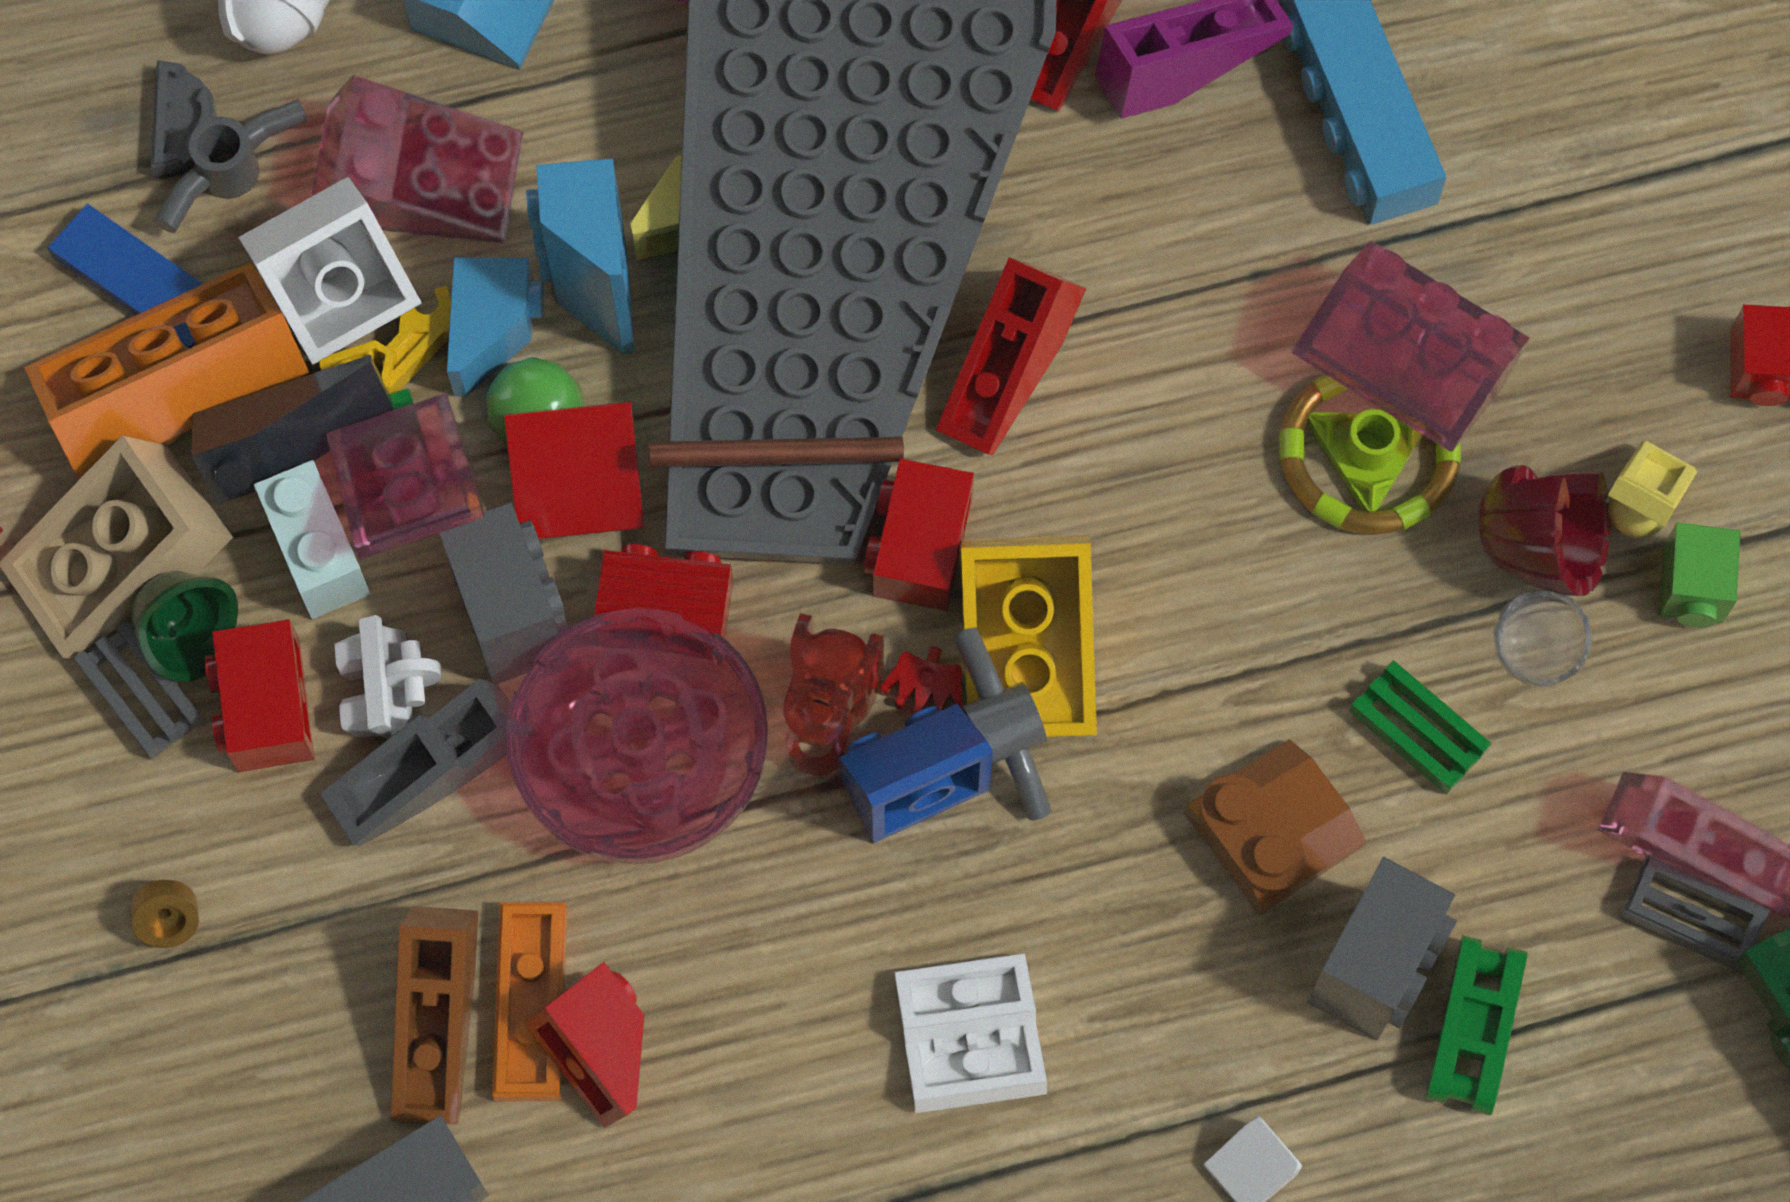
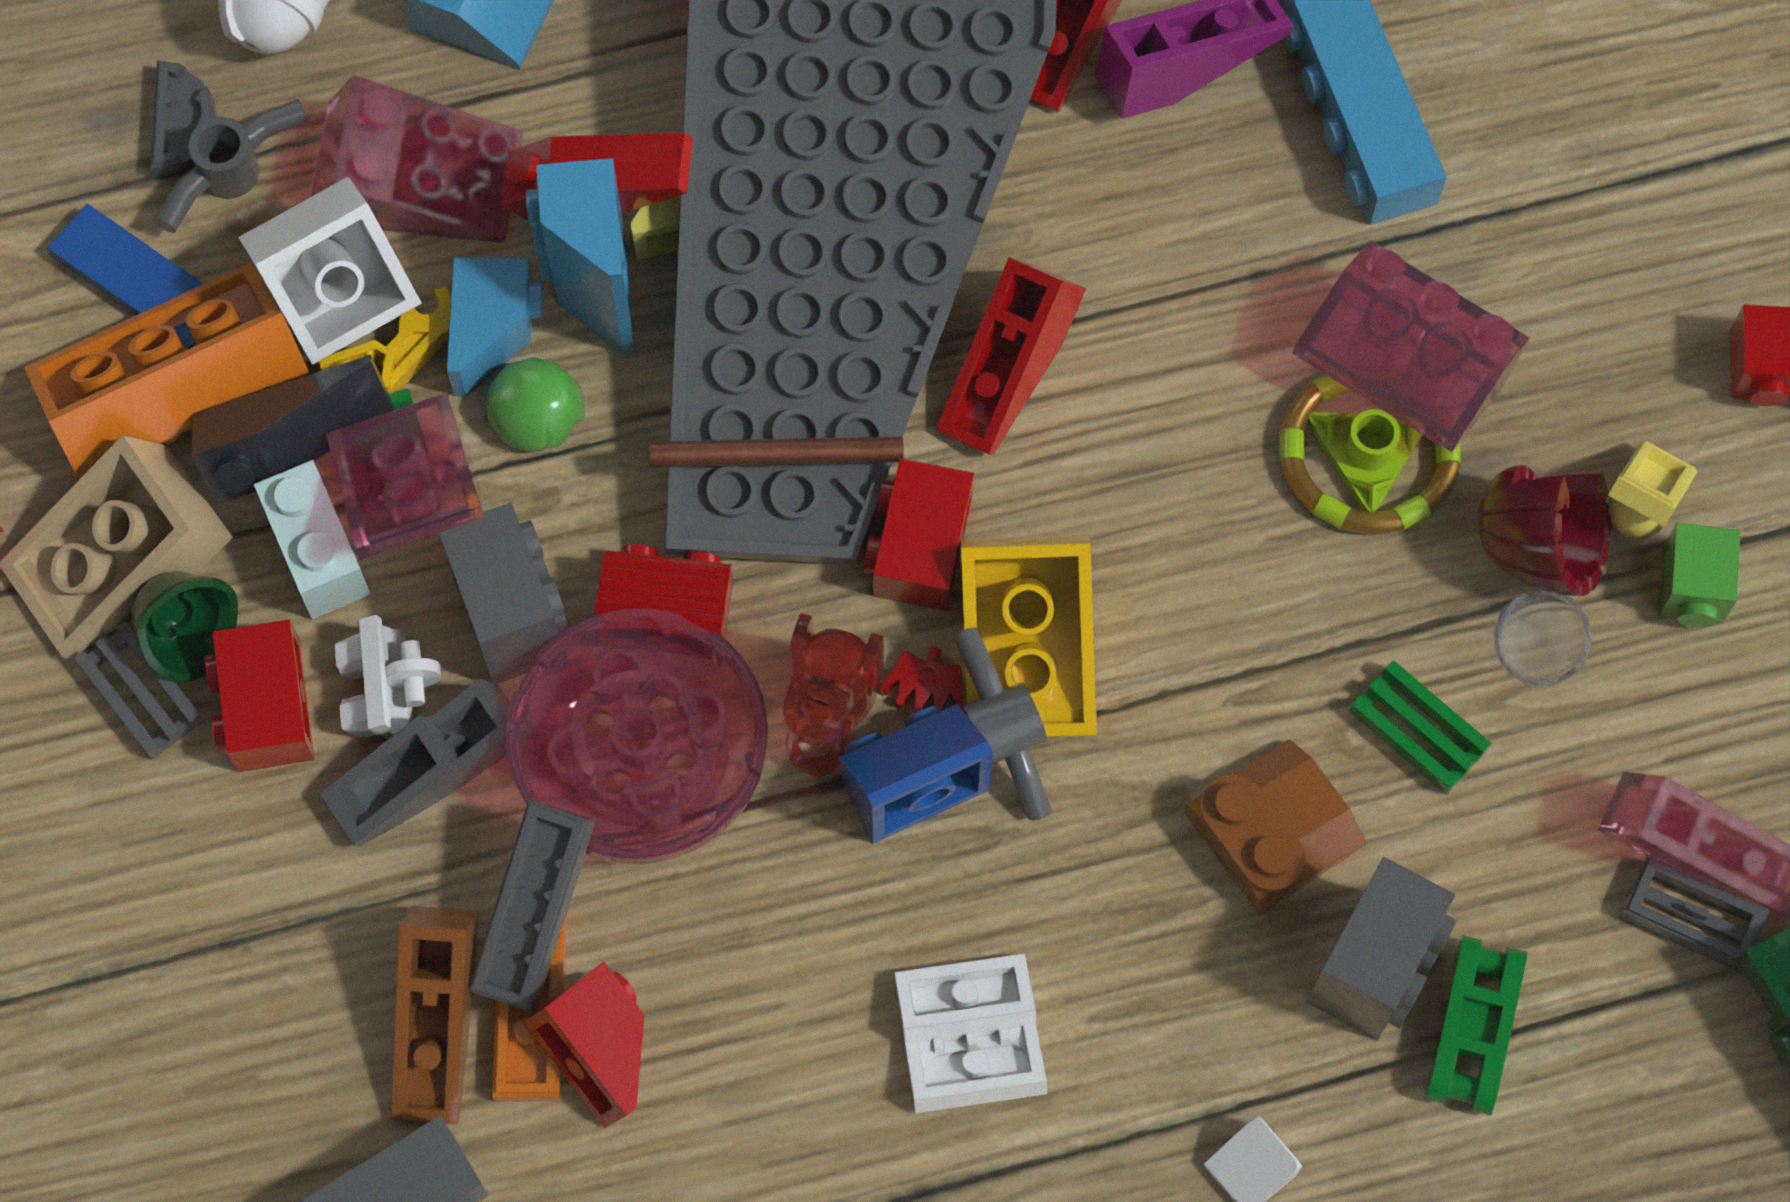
(164, 913): pearl gold tile -> none
(532, 905): none -> dark grey plate
(575, 469): red tile -> none
(645, 165): none -> red slope

